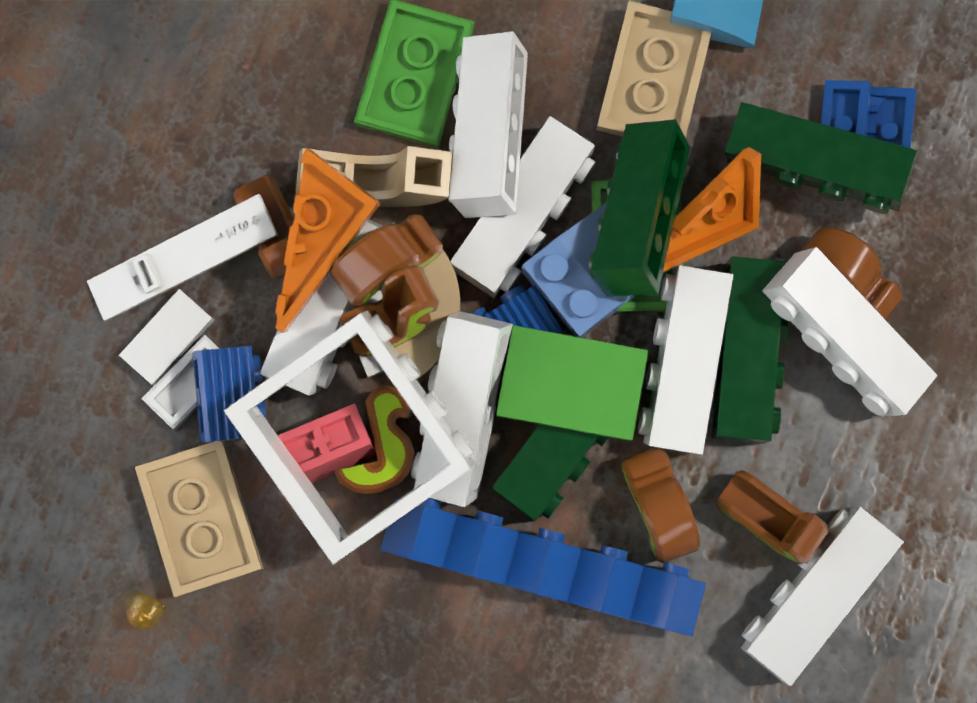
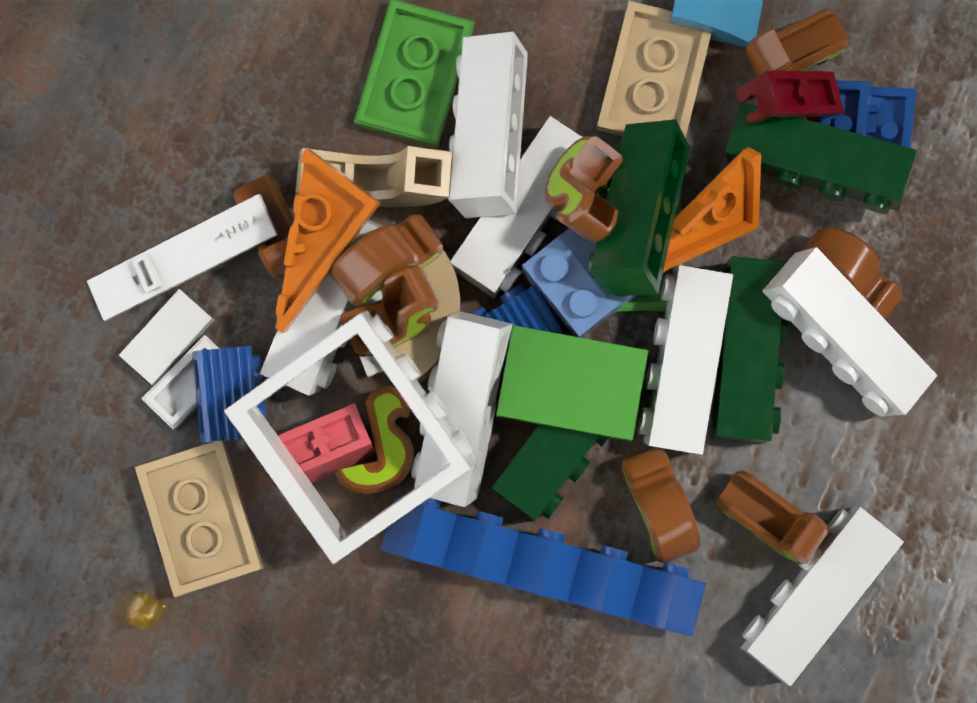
(573, 188): none -> dark orange animal
(793, 95): none -> dark red hinge
(799, 45): none -> dark orange animal

